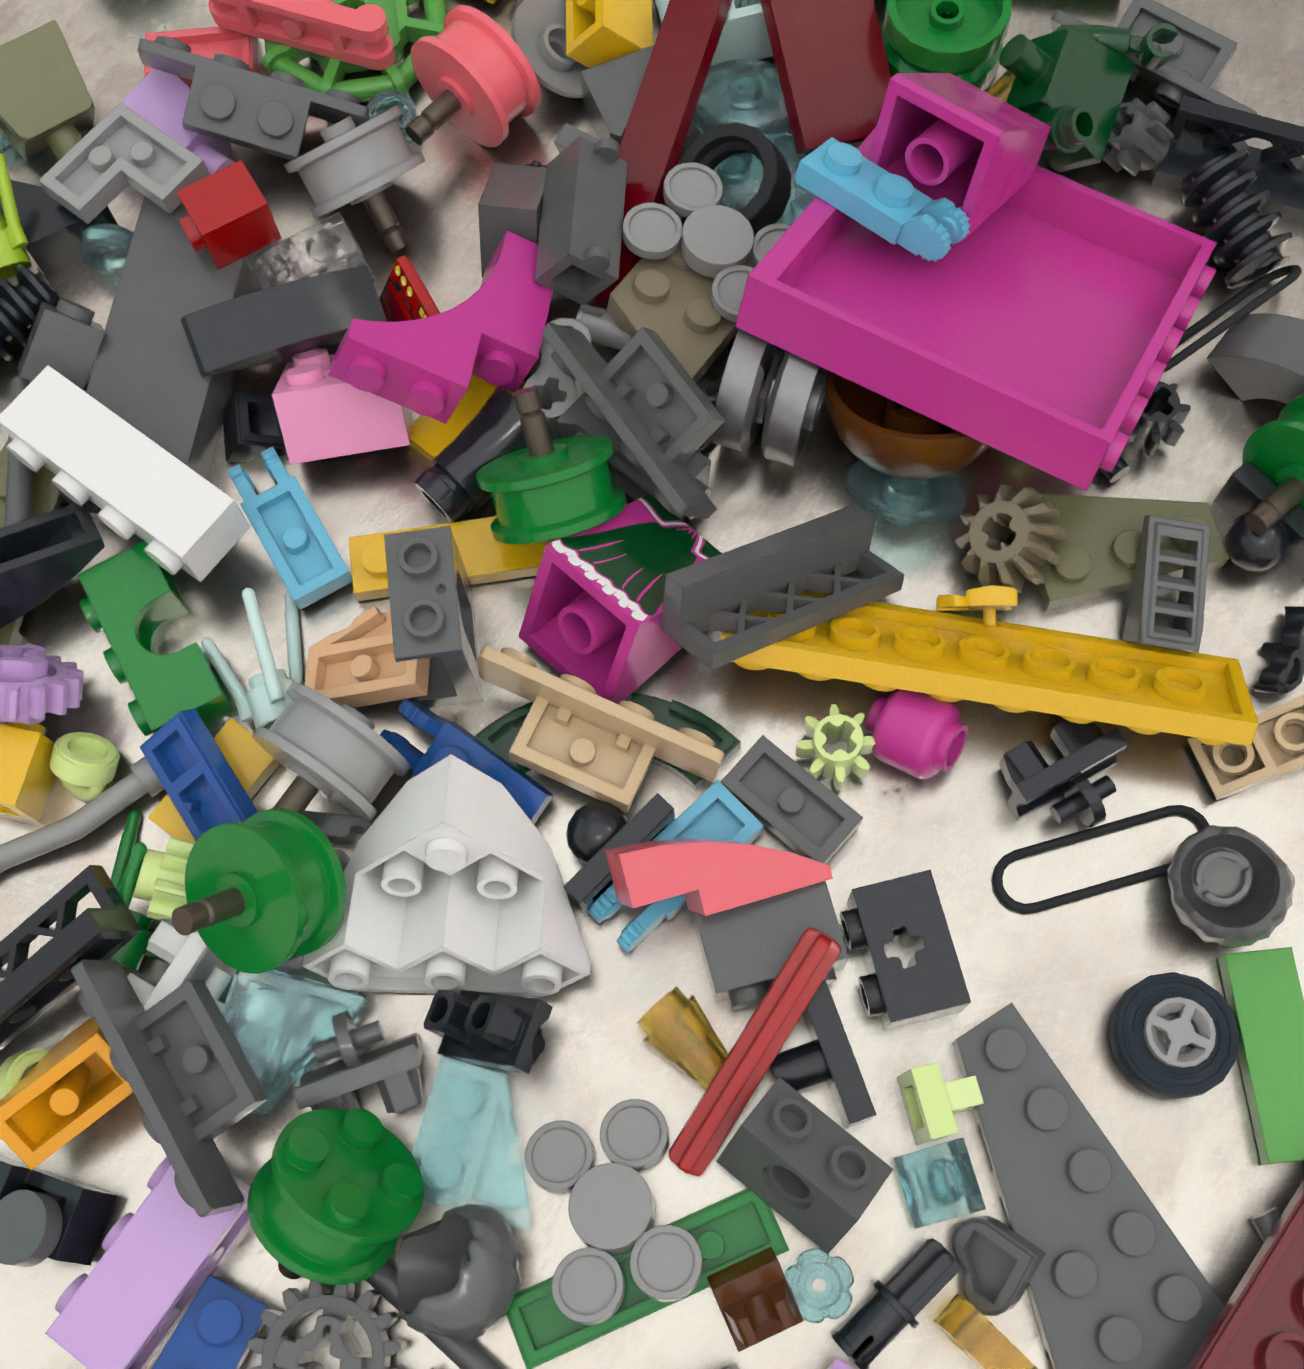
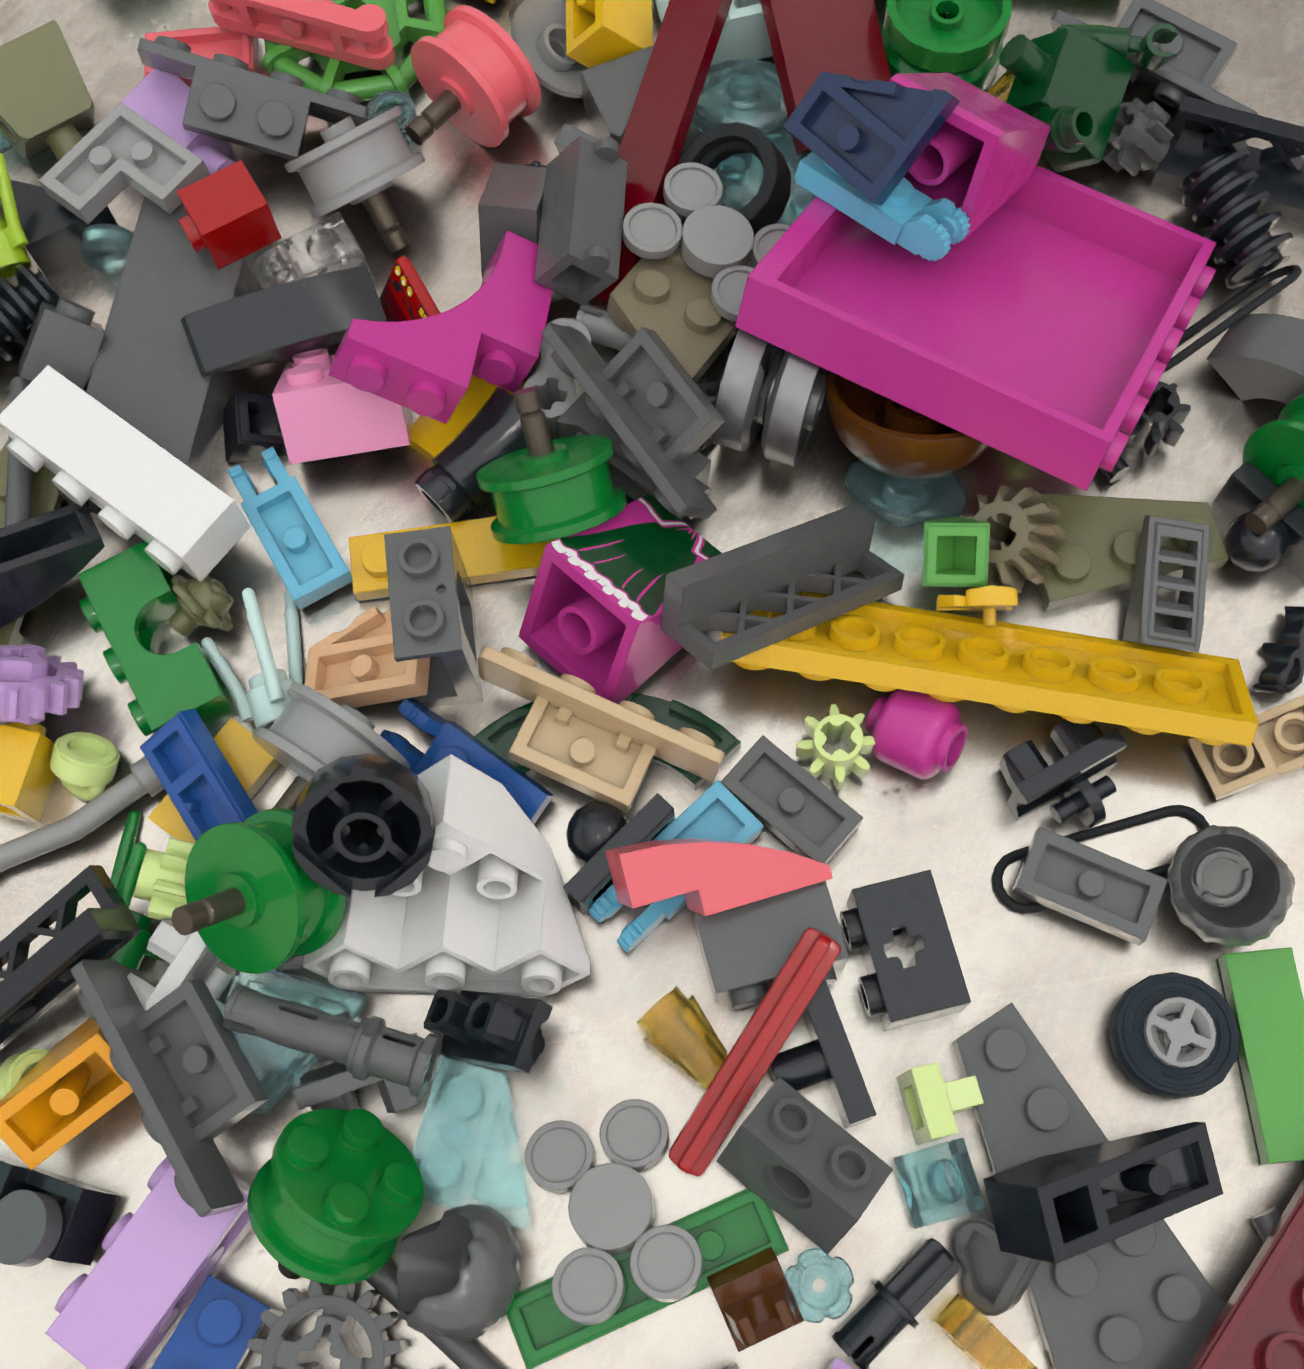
(200, 604): none -> olive plant
(363, 826): none -> black cylinder
(363, 1047): none -> dark grey pin
(869, 128): none -> dark blue wing
(955, 552): none -> bright green slope
(1090, 886): none -> dark grey plate
(1101, 1191): none -> black slope

